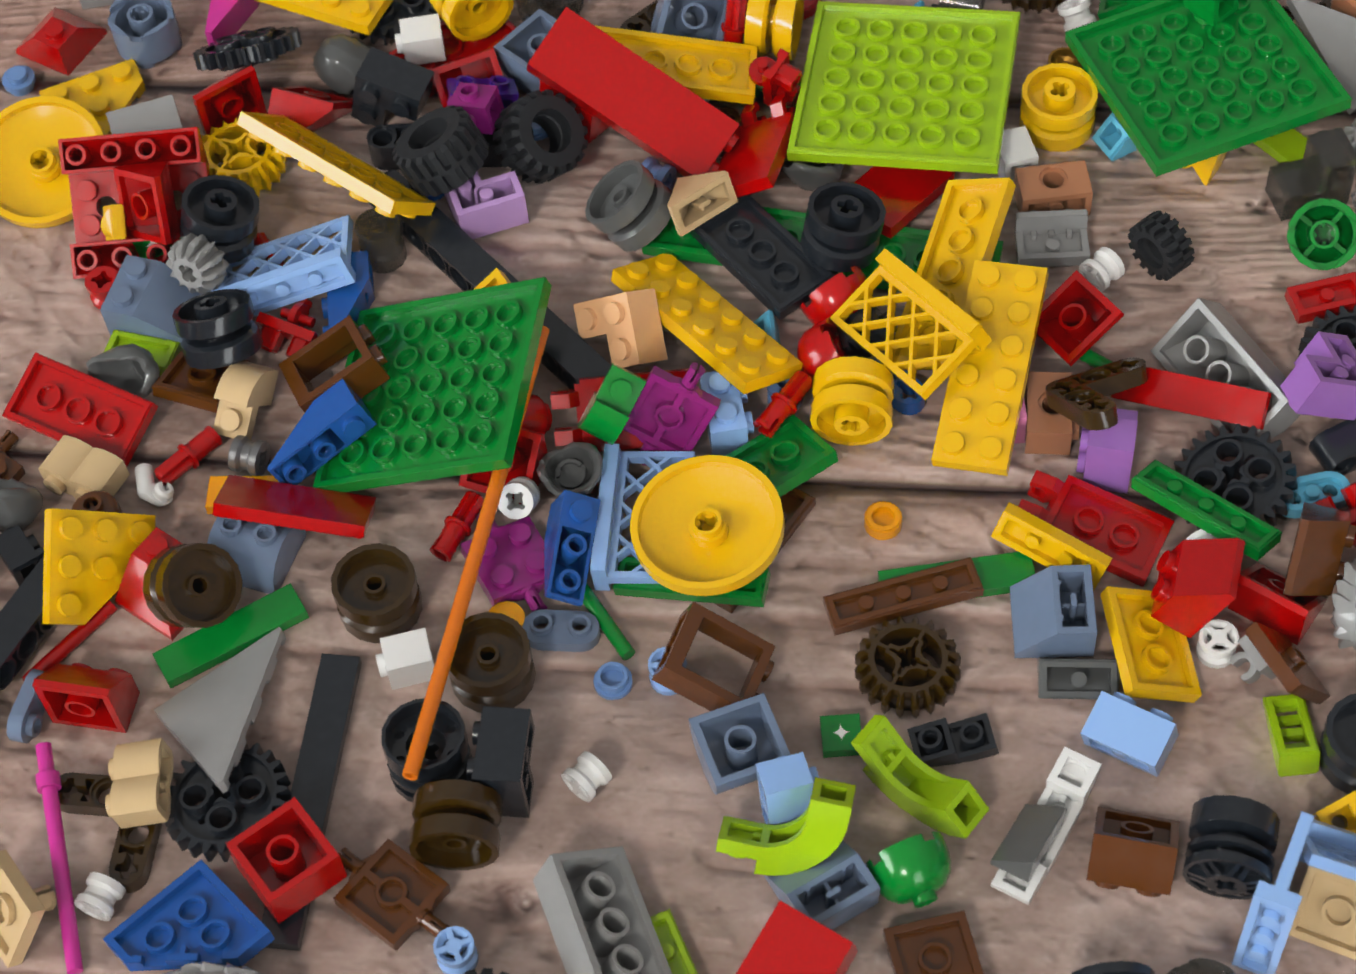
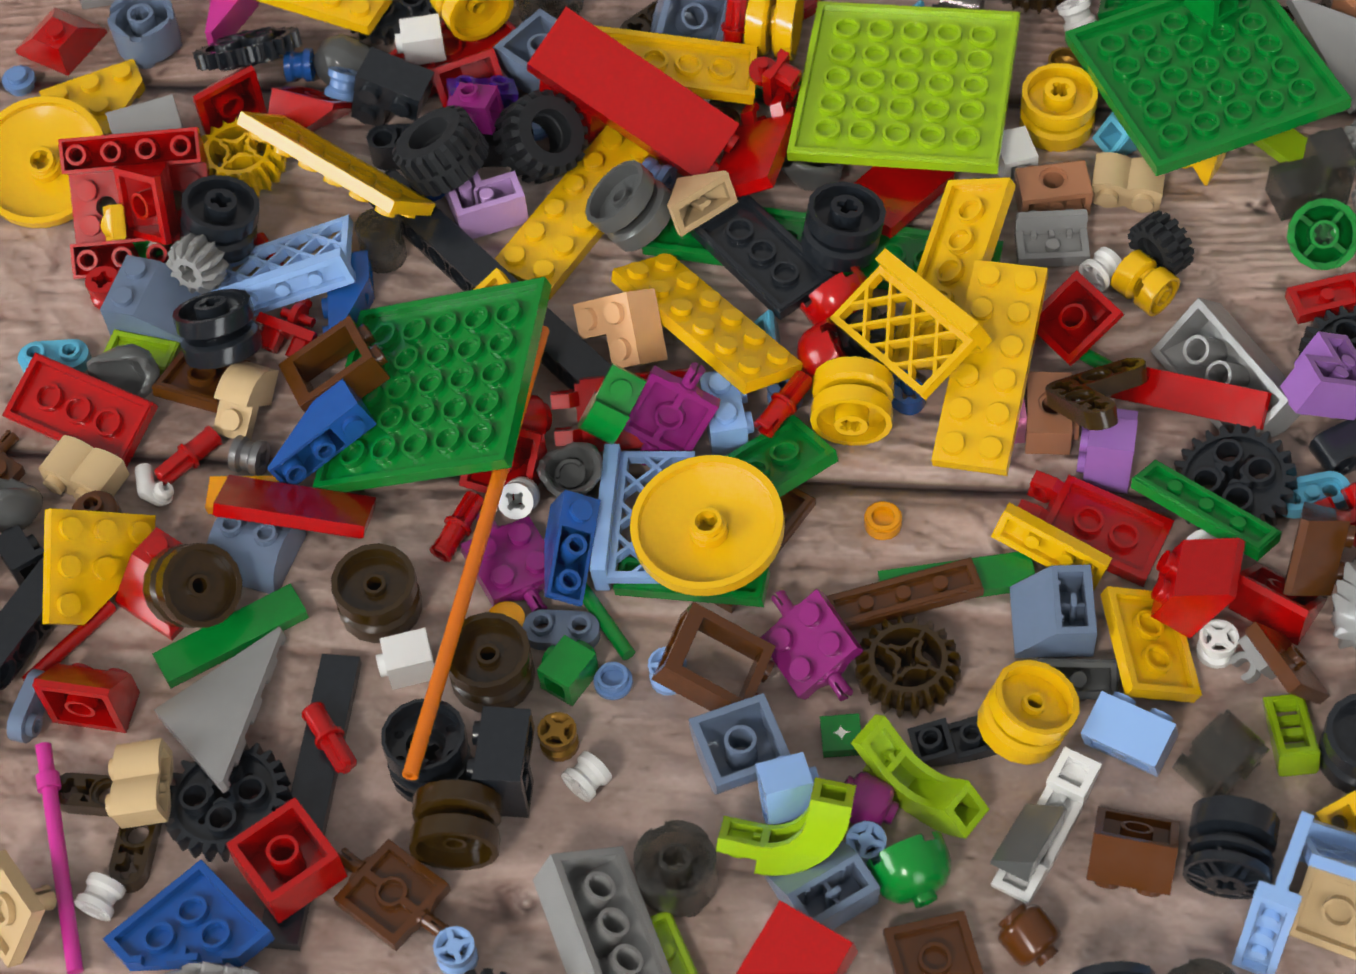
(57, 351): none -> medium azure plate
(299, 65): none -> blue wheel
(329, 737): none -> red axle
(341, 83): none -> medium blue wheel
(558, 232): none -> yellow plate
(561, 727): none -> pearl gold wheel
(567, 669): none -> green brick
(676, 868): none -> clear smoke brick
(812, 645): none -> magenta plate
(865, 836): none -> light blue wheel
(872, 799): none -> magenta head
(1028, 712): none -> yellow wheel
(1029, 935): none -> reddish brown head
(1126, 183): none -> tan brick
(1142, 280): none -> yellow wheel
(1221, 756): none -> clear smoke brick

